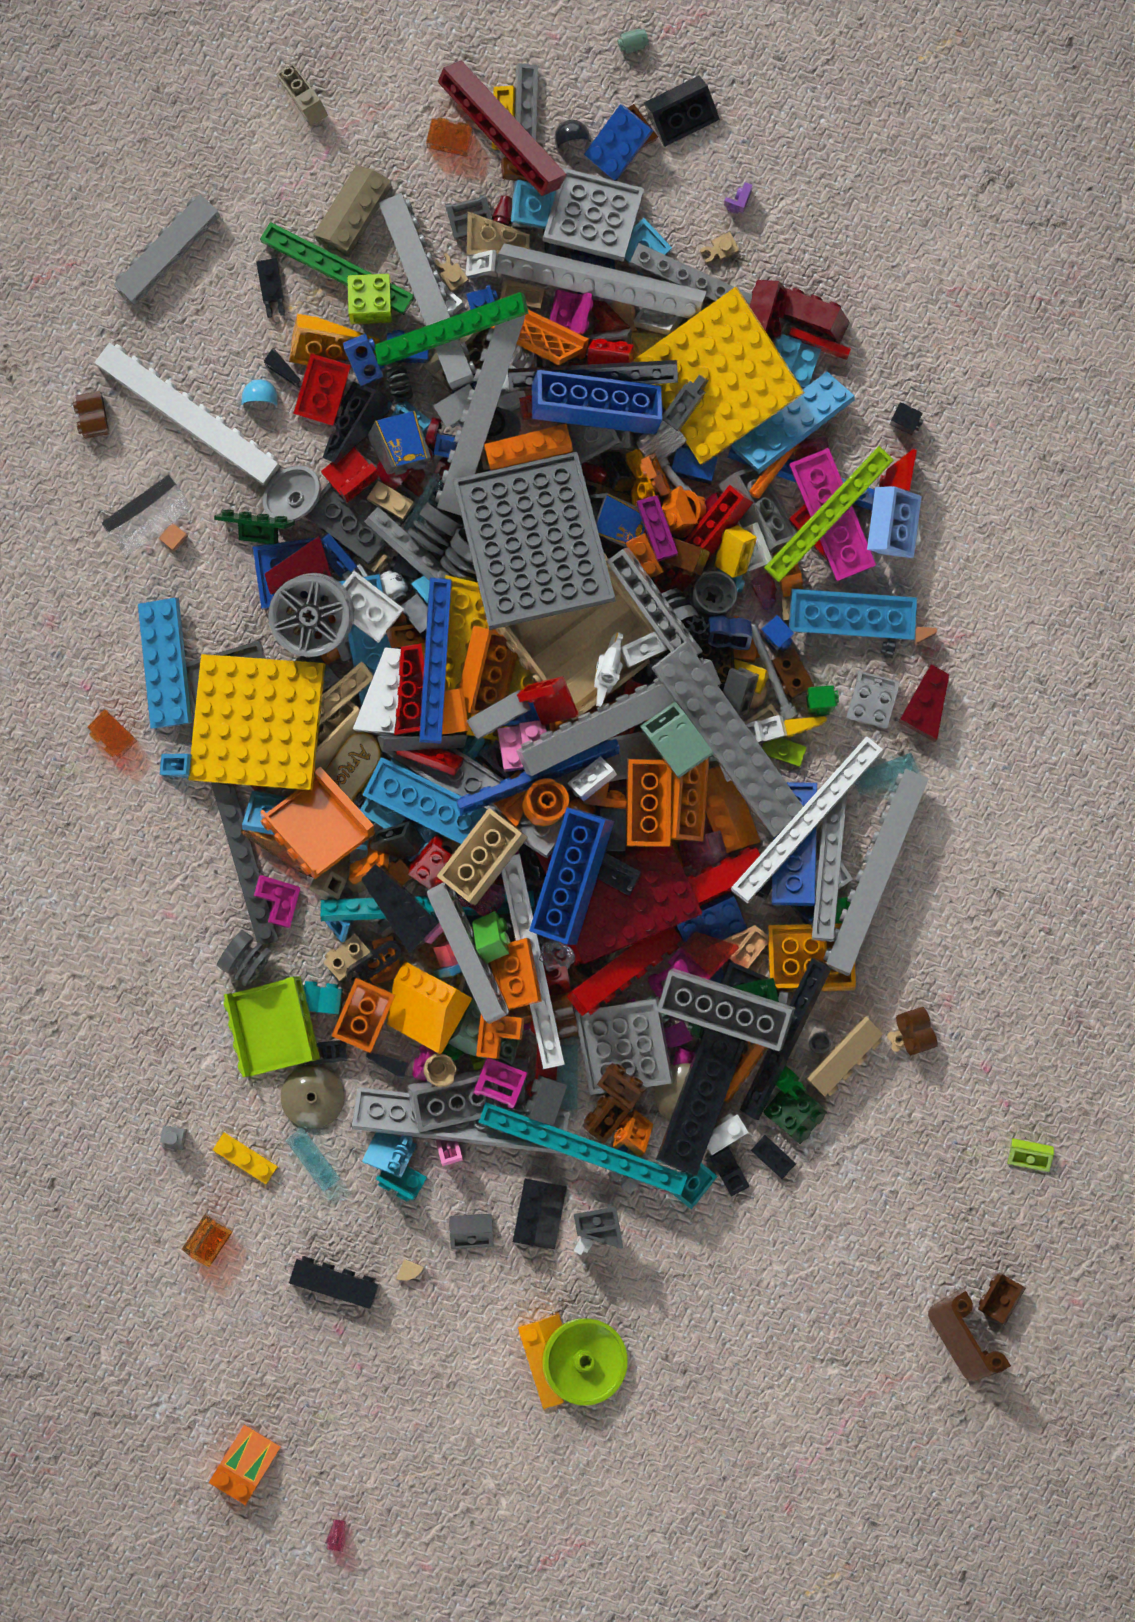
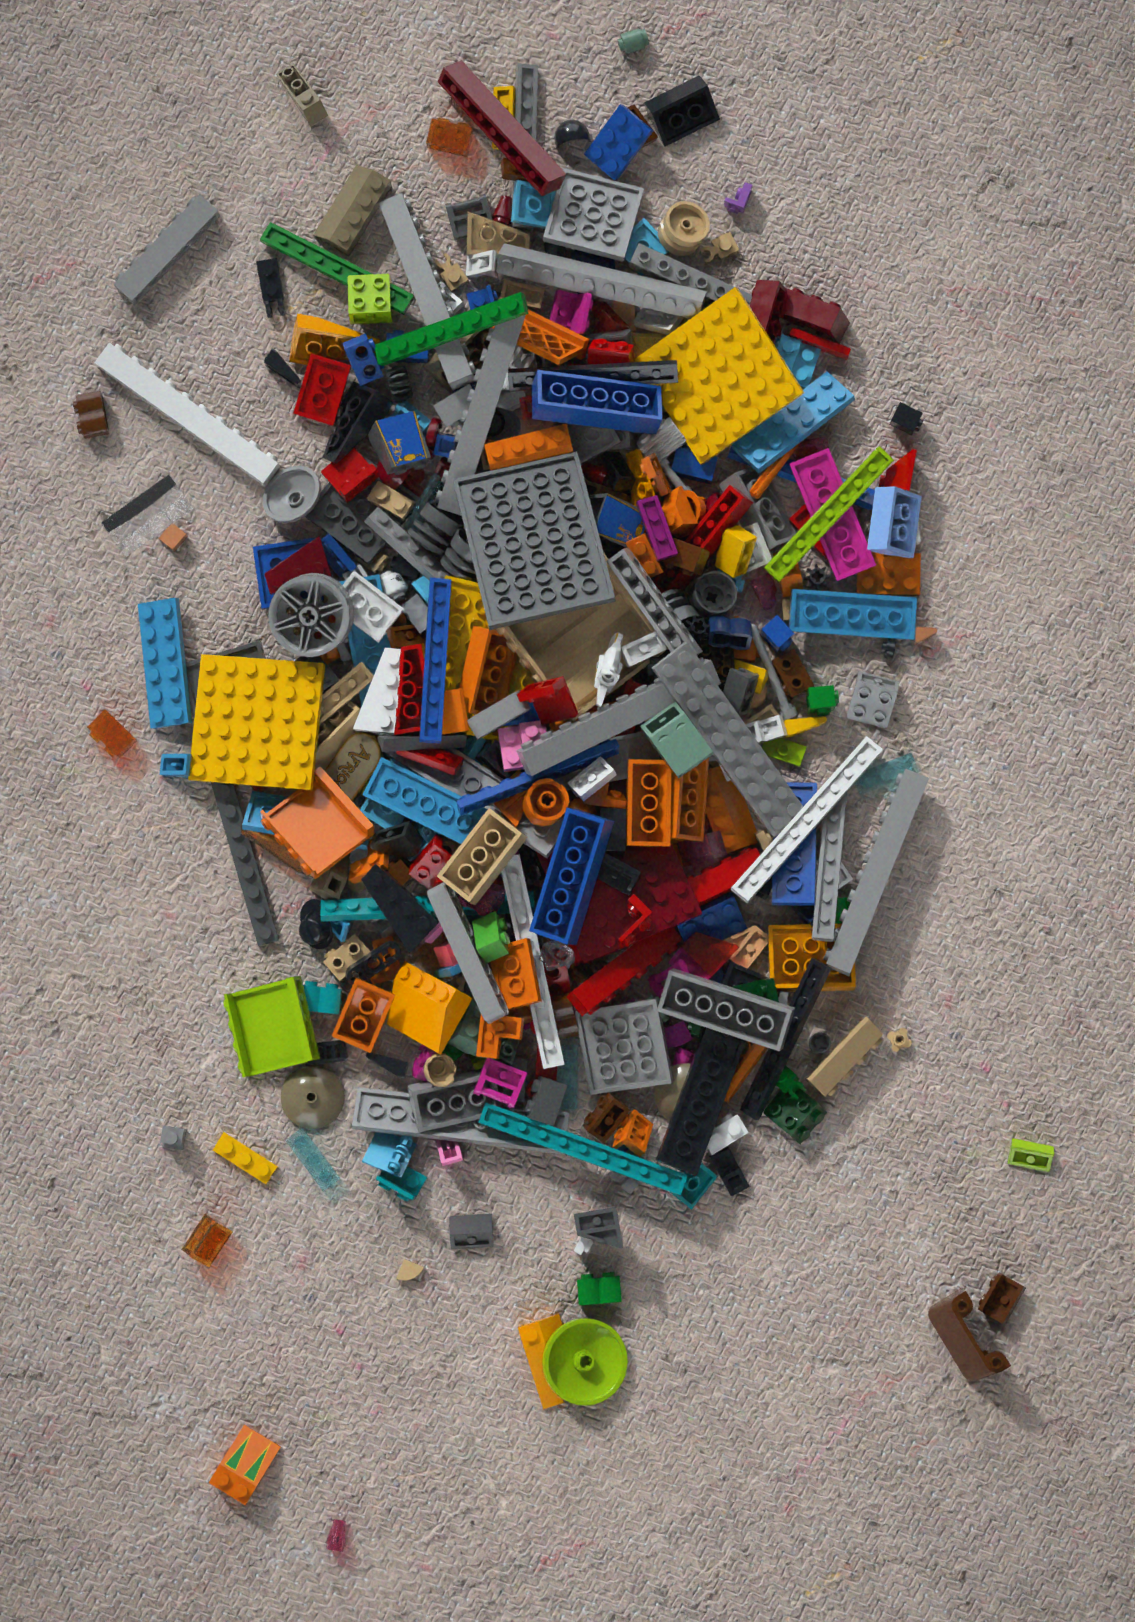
(244, 958): dark grey wheel -> none
(255, 528): dark green bracket -> none
(260, 391): medium azure helmet -> none
(283, 897): dark pink plate -> none
(311, 929): none -> black piece
(334, 1283): black brick -> none
(539, 1214): black slope -> none
(599, 1289): none -> green brick
(622, 1085): reddish brown bracket -> none
(643, 918): none -> red bracket
(683, 228): none -> tan wheel
(685, 403): dark grey hinge -> none
(763, 838): none -> tan bracket
(773, 1156): black plate -> none
(821, 573): none -> dark grey gear
(891, 576): none -> orange plate
(916, 1031): reddish brown brick -> none
(927, 703): dark red wedge -> none

